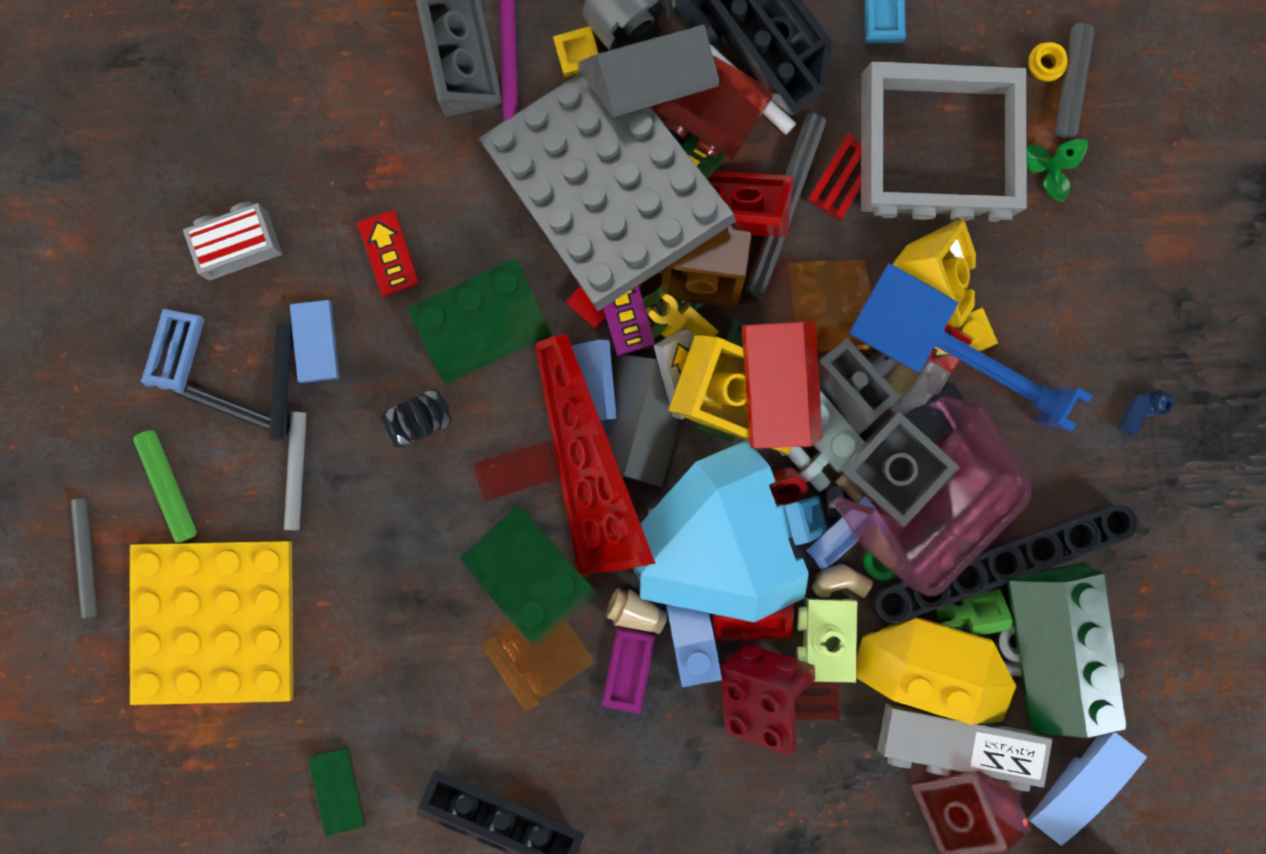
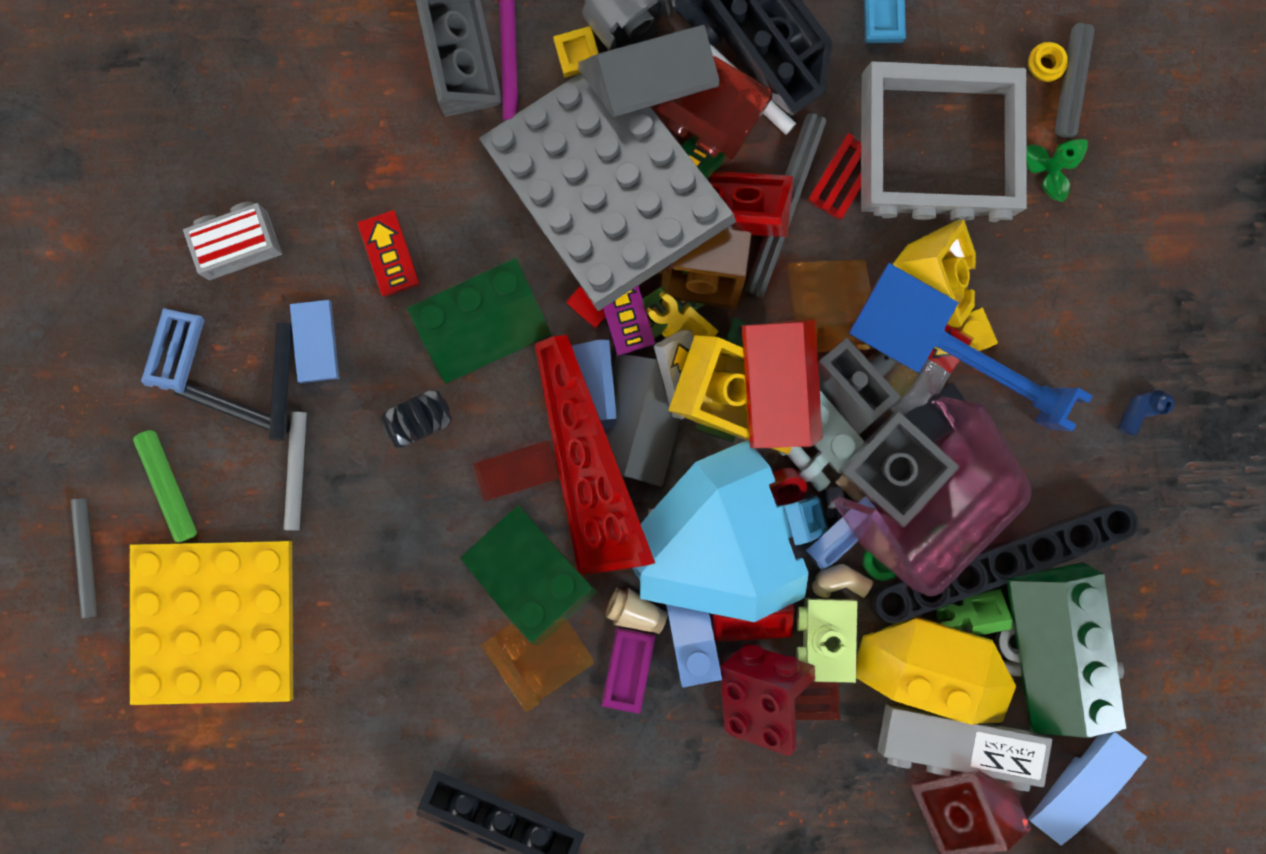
(336, 791): dark green tile -> none

